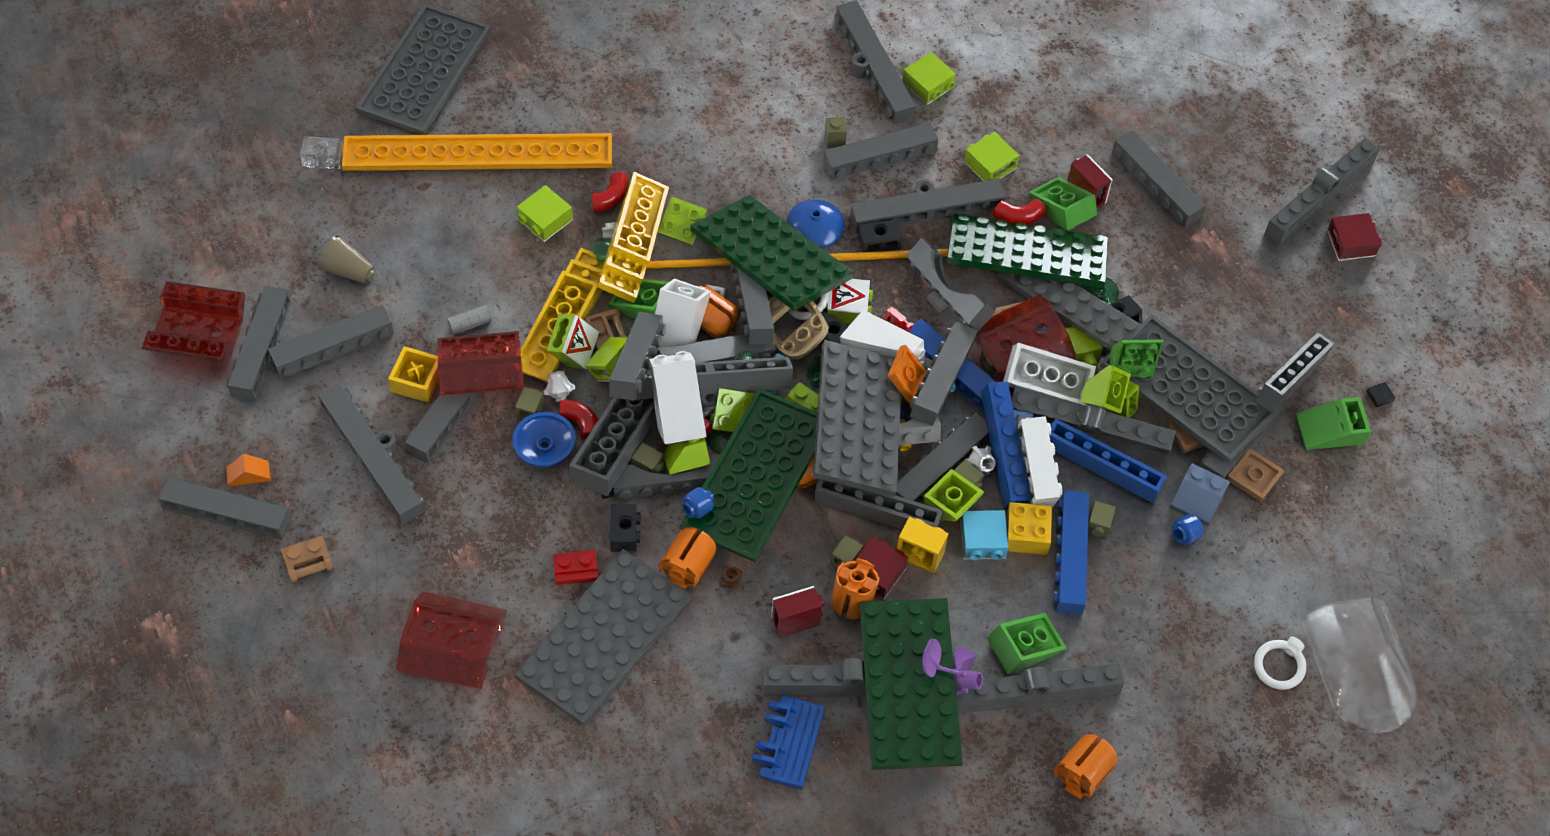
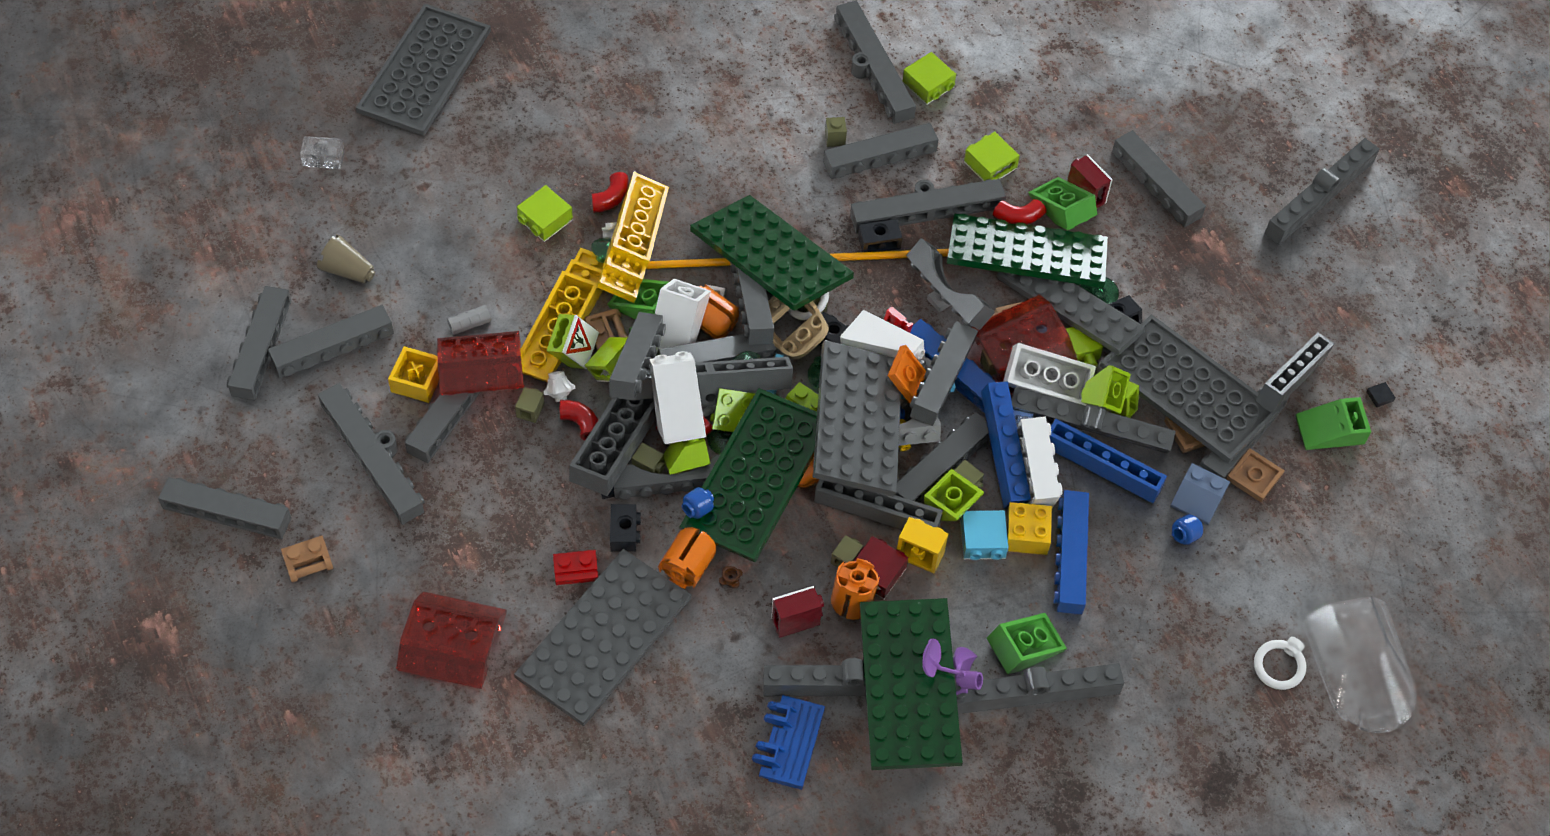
(201, 314): clear red slope -> none
(247, 470): orange slope -> none
(477, 151): light orange plate -> none
(544, 430): blue dish -> none
(678, 219): lime hinge -> none
(822, 230): blue dish -> none
(850, 300): piece -> none
(982, 459): white rock -> none
(1086, 765): orange cylinder -> none
(1101, 519): olive brick -> none
(1136, 356): bright green slope -> none
(1354, 236): dark red piece -> none

